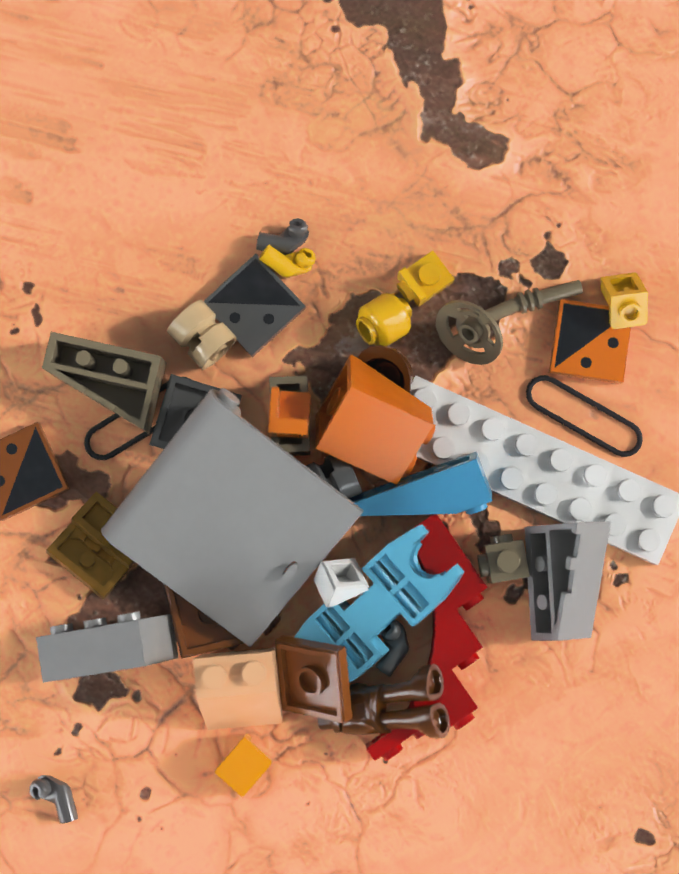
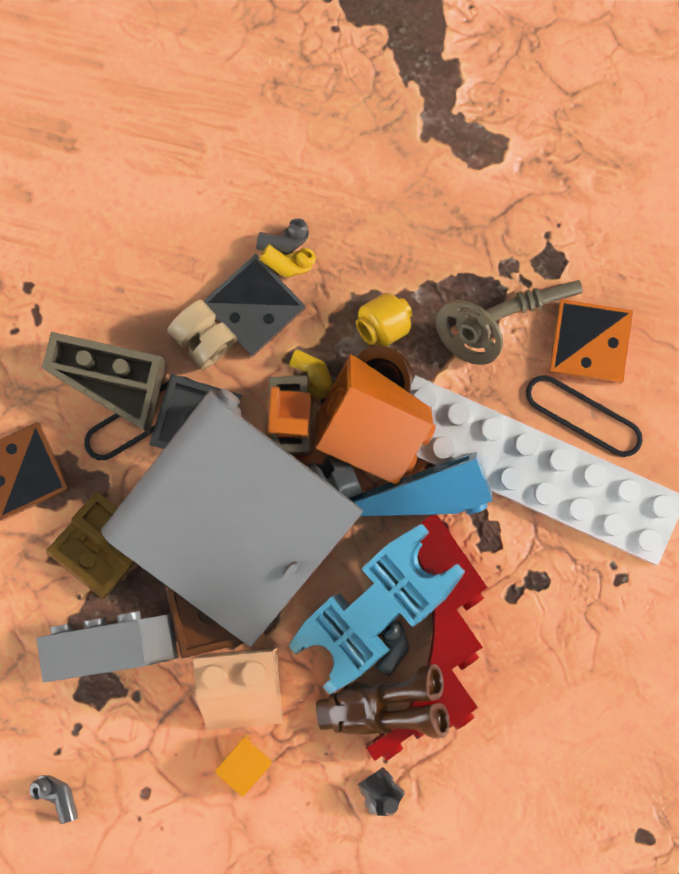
(313, 679): dark orange tile -> none
(317, 373): none -> yellow arm
(339, 581): white slope -> none
(381, 793): none -> dark grey arm
(424, 279): yellow bracket -> none
(503, 559): dark tan brick -> none
(564, 578): light grey wedge -> none
(626, 300): yellow bracket -> none

